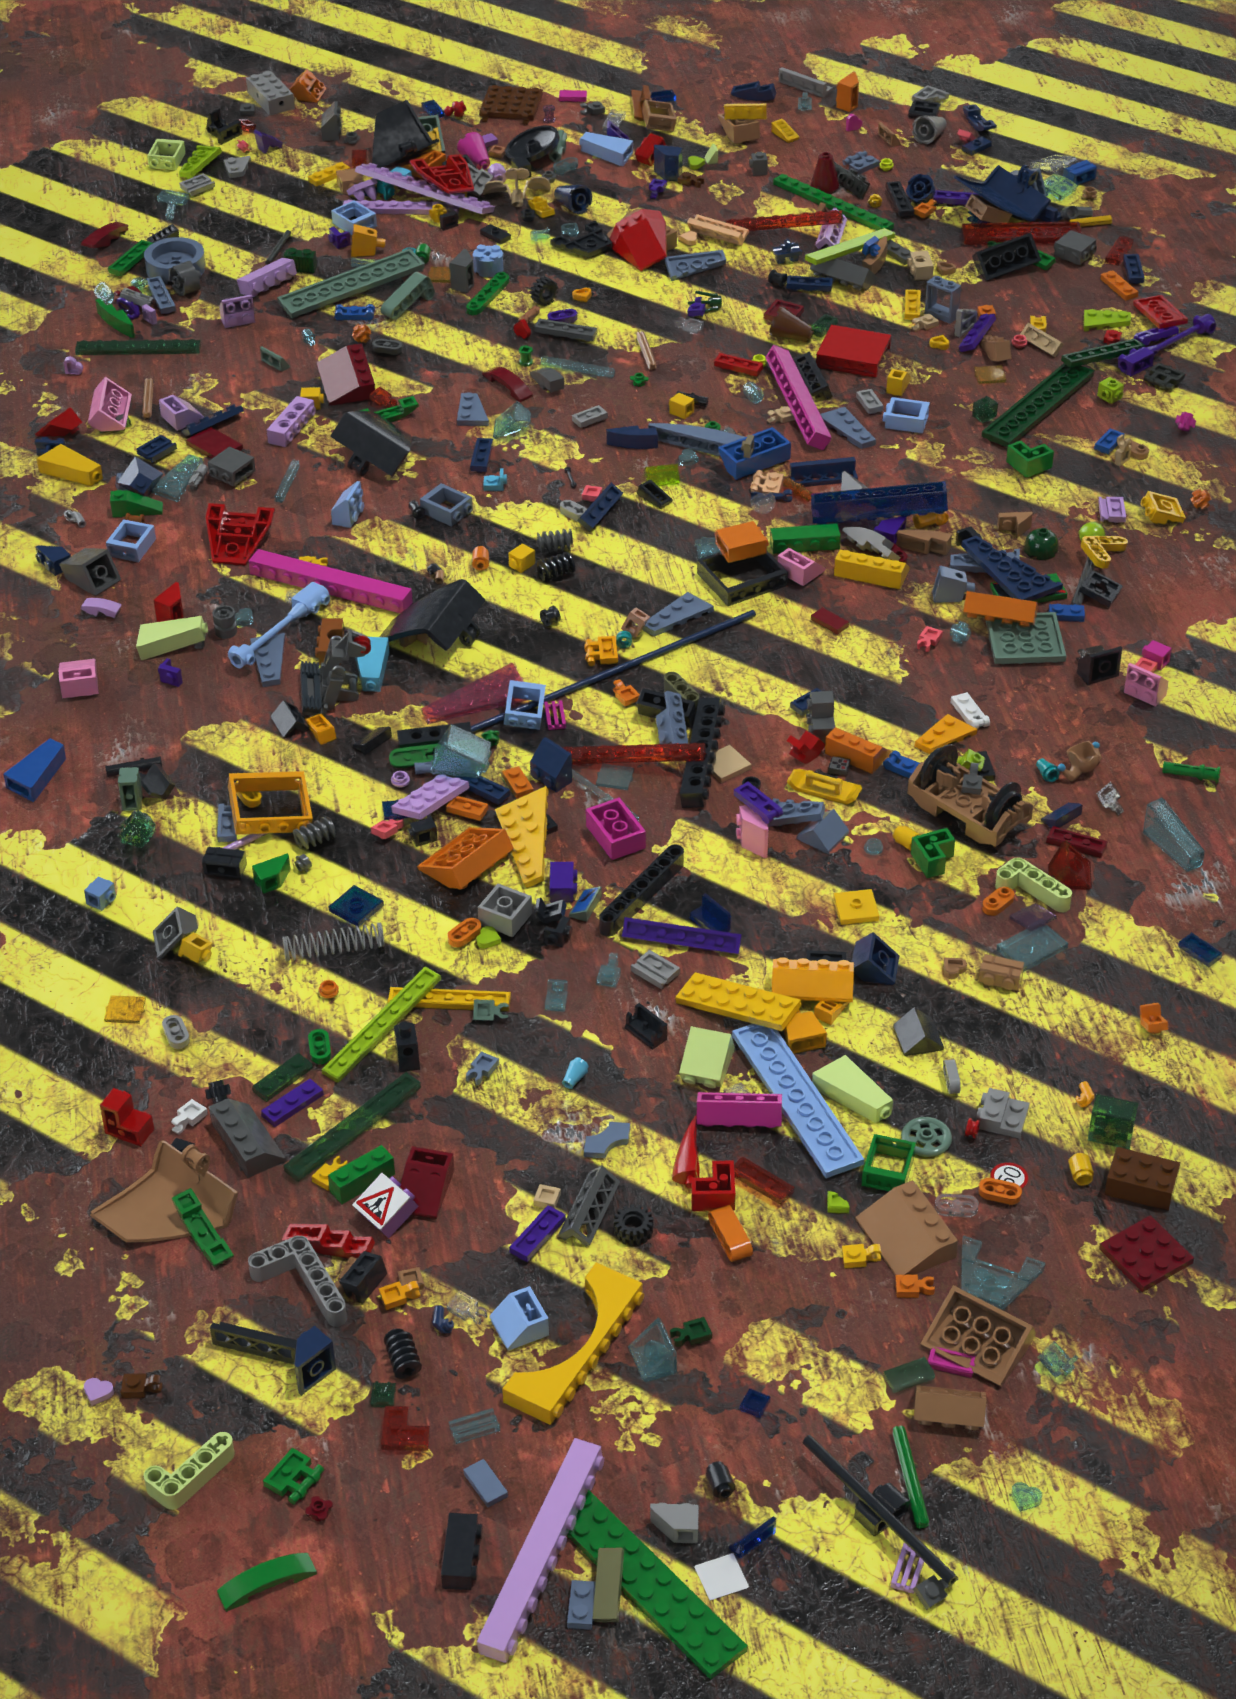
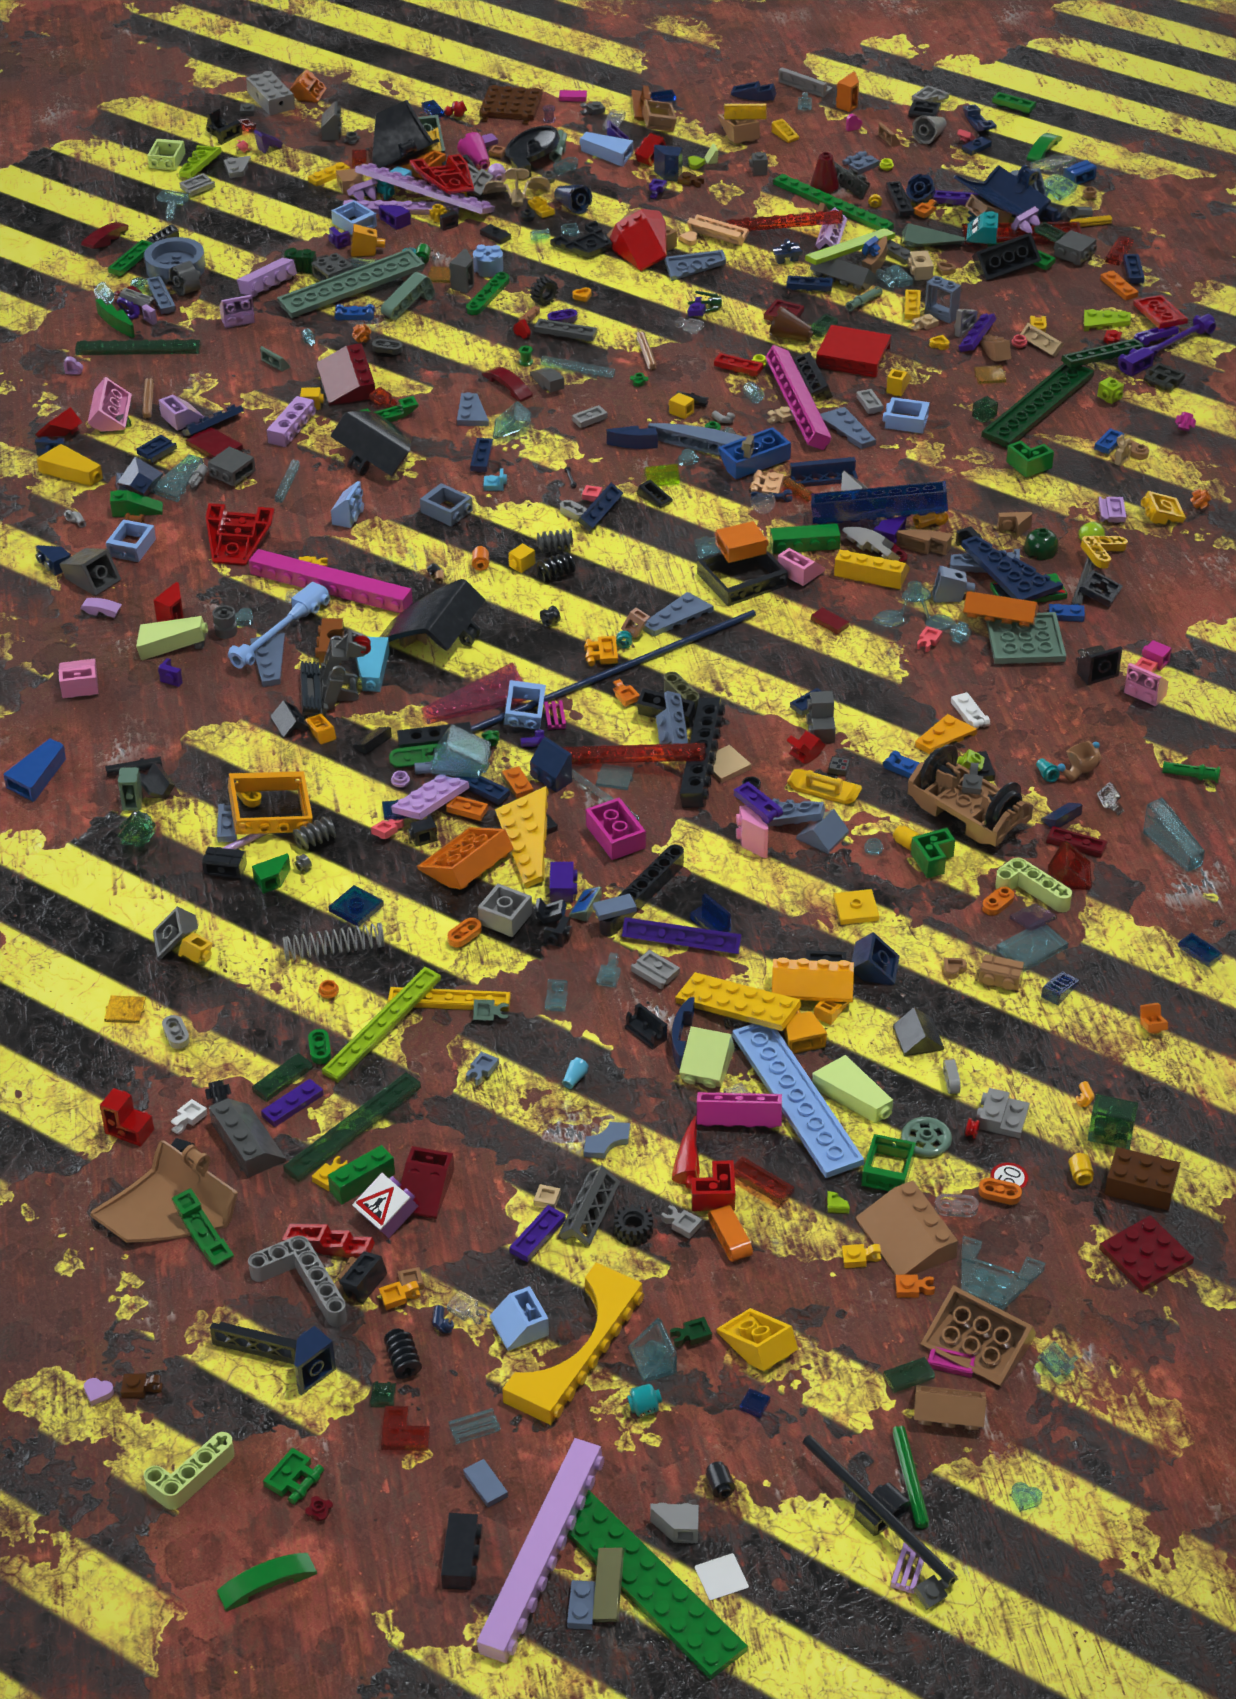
(100, 893): brick -> none
(278, 247): pearl dark grey bar -> none
(330, 266): none -> dark grey brick
(395, 216): none -> dark purple slope
(405, 1038): black torso -> none
(417, 511): black pin -> none
(488, 937): lime tile -> none
(534, 741): none -> dark purple arm
(614, 907): none -> sand blue tile
(644, 1400): none -> teal head
(682, 1223): none -> light grey plate
(683, 1017): none -> dark blue slope
(723, 419): none -> light grey arm
(754, 1537): clear blue slope -> none
(759, 1338): none -> yellow slope
(778, 278): black bush -> none
(860, 300): none -> sand green pin
(861, 752): orange slope -> none
(894, 276): none -> clear light blue plate
(914, 593): none -> clear light blue plant
(920, 236): none -> sand green wedge
(983, 228): none -> teal slope
(986, 309): orange plate -> none
(1014, 102): none -> green plate
(1023, 220): none -> lavender tile
(1042, 144): none -> green slope
(1049, 231): none -> clear green tile
(1056, 991): none -> slope

